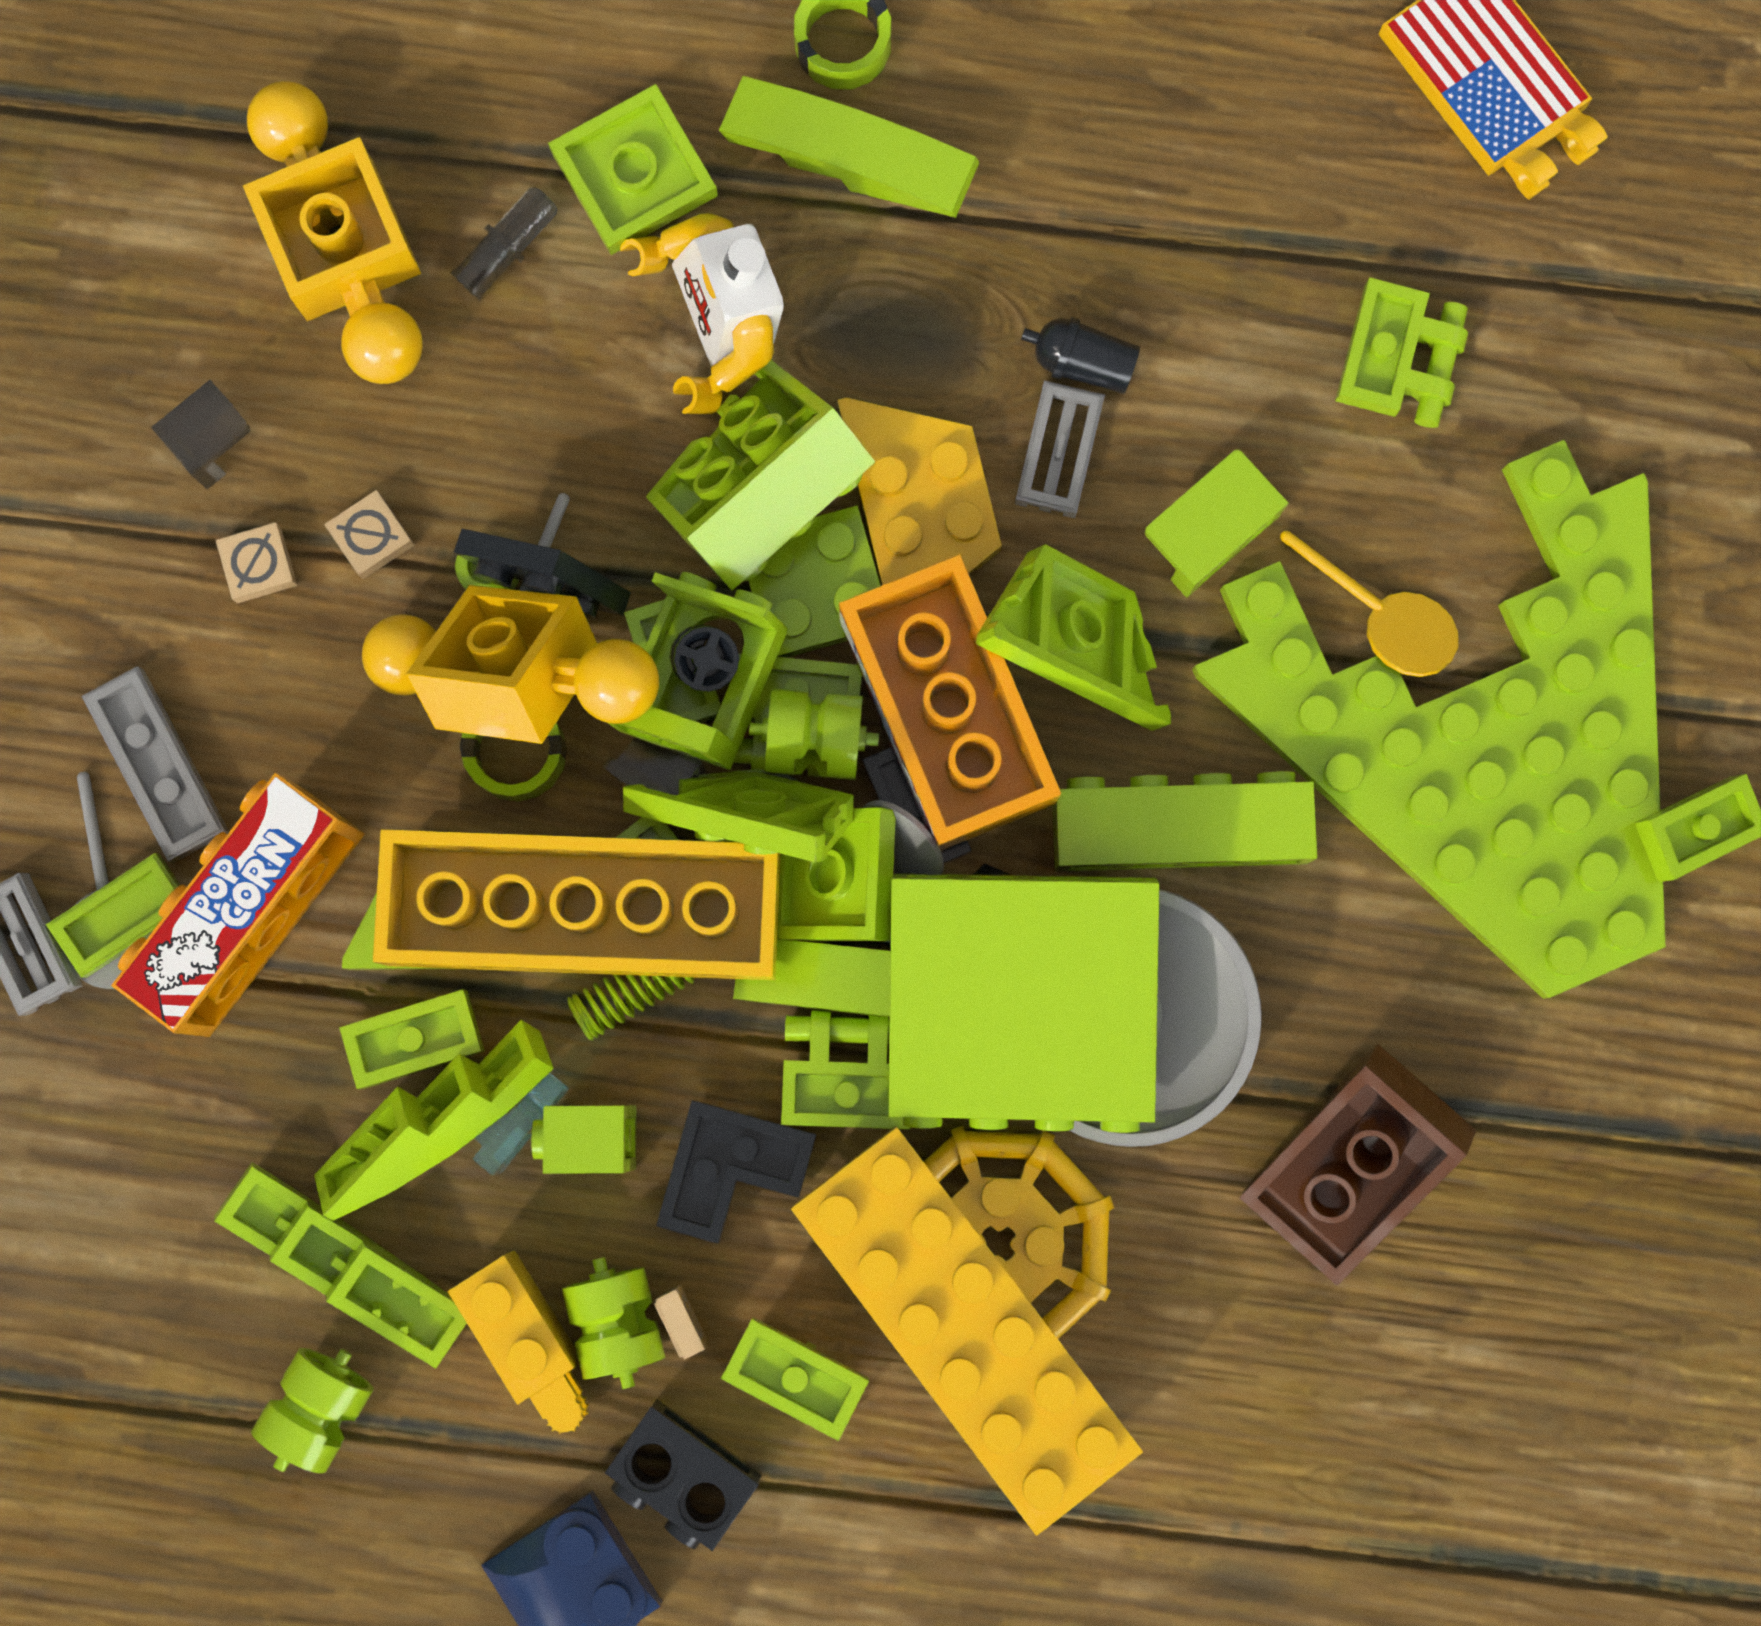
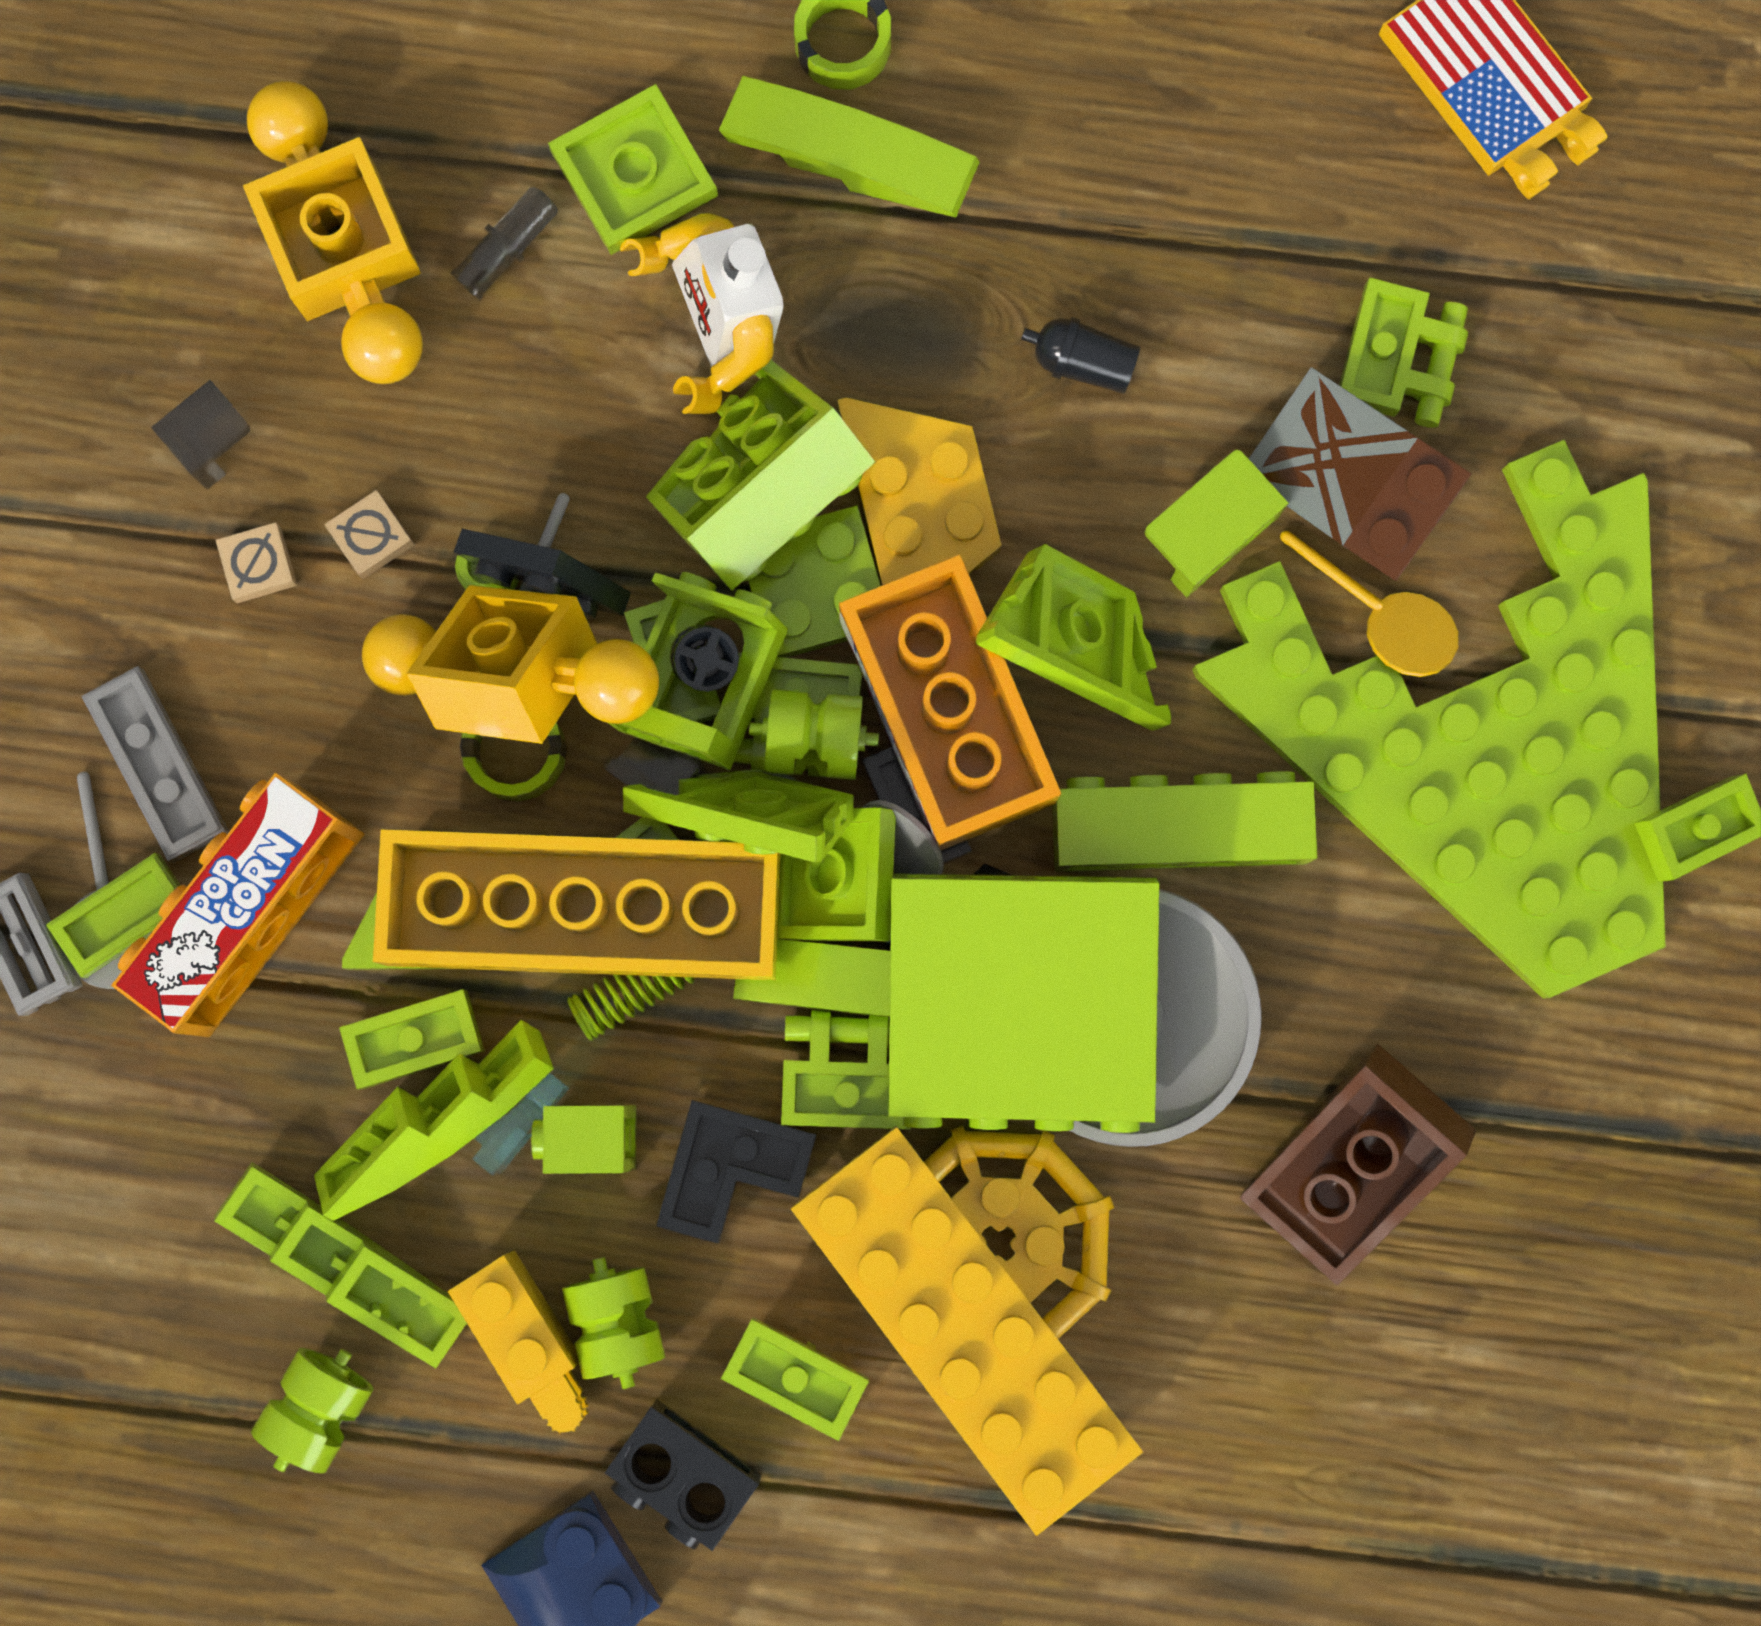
(681, 1322): tan tile -> none
(1047, 499): light grey tile -> none
(1357, 473): none -> reddish brown slope

